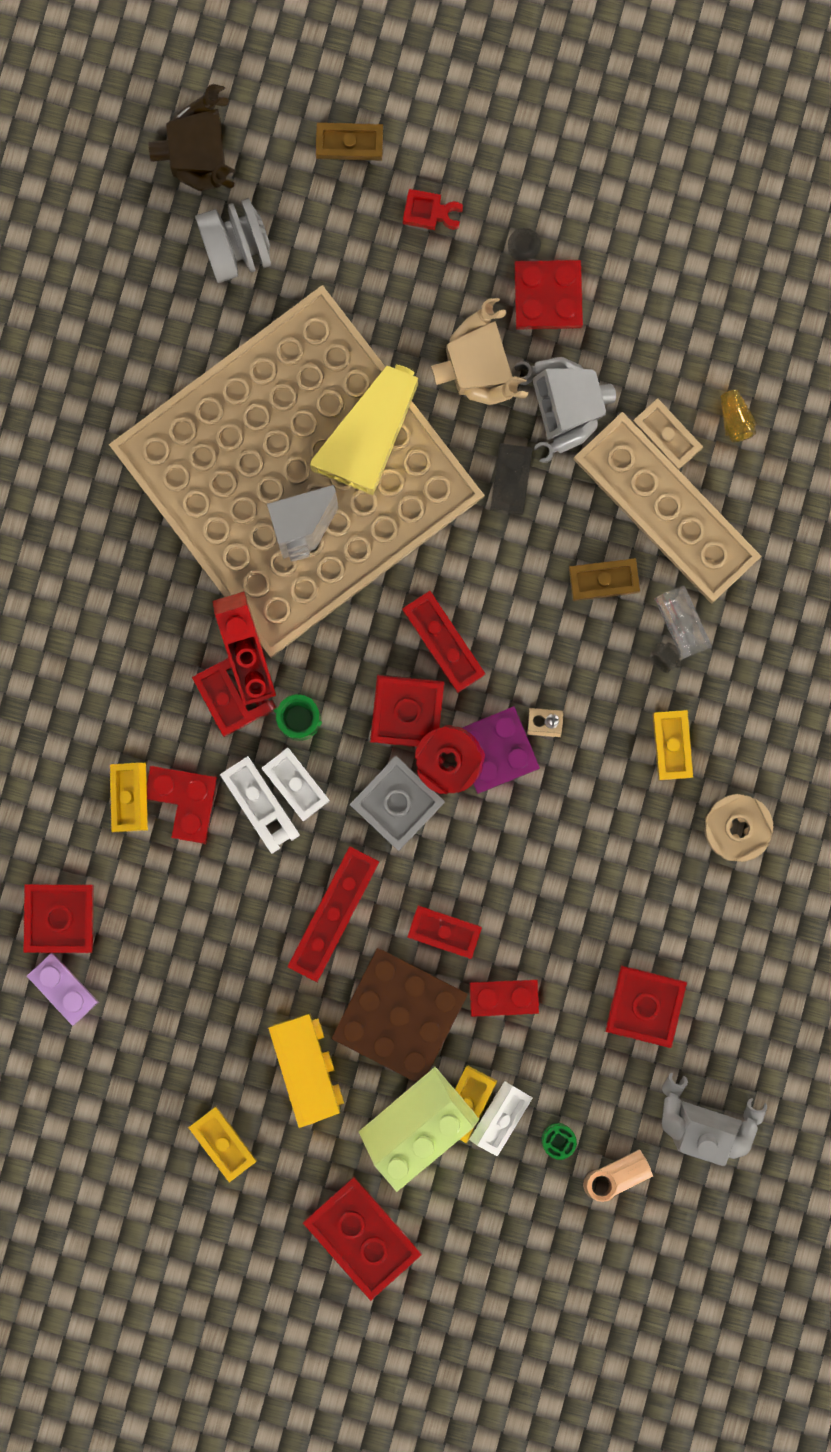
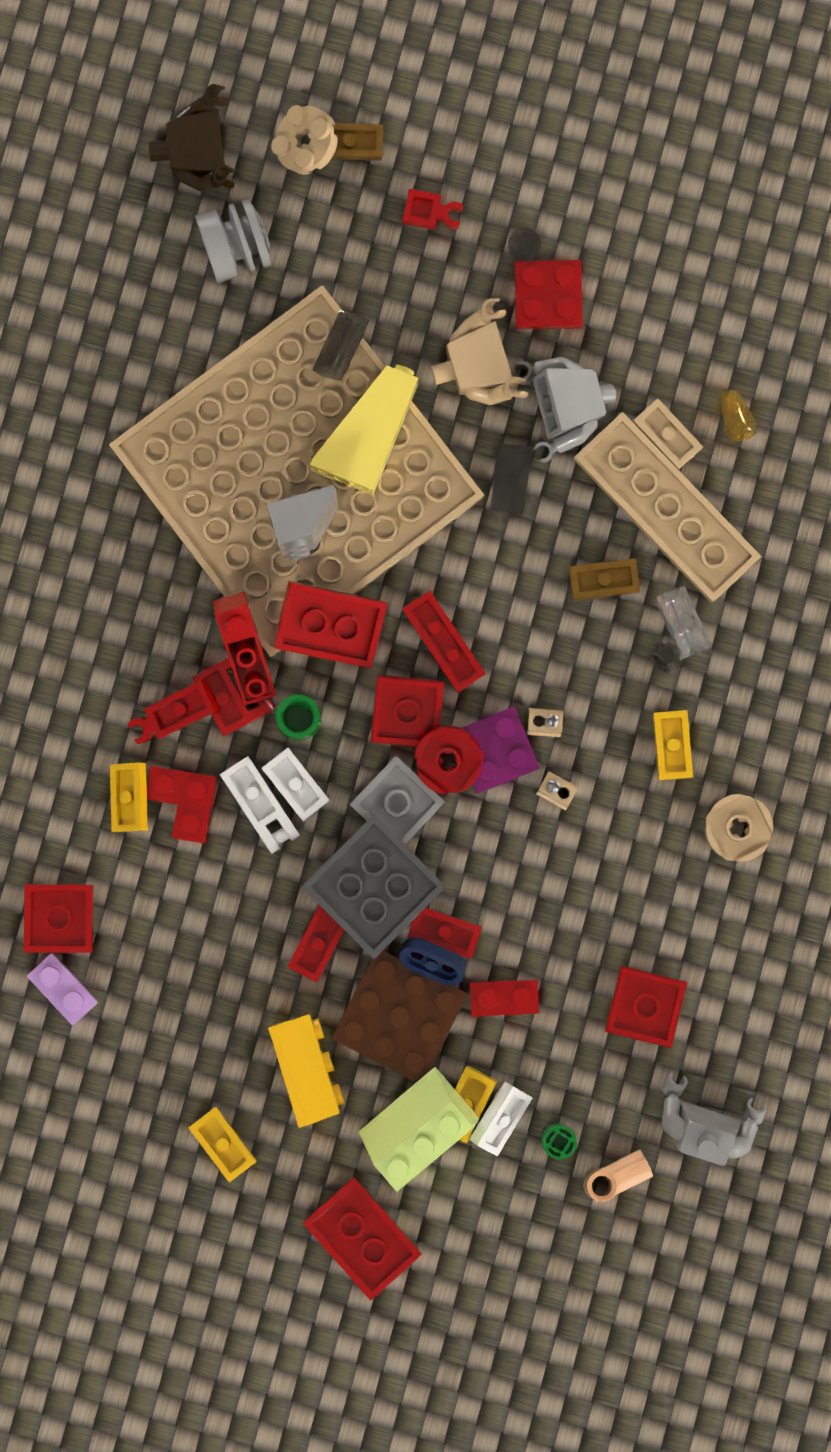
(176, 712): none -> red plate
(290, 134): none -> tan plate
(329, 624): none -> red plate
(340, 345): none -> clear smoke plate
(373, 886): none -> dark grey plate
(432, 961): none -> dark blue plate
(550, 787): none -> tan piece

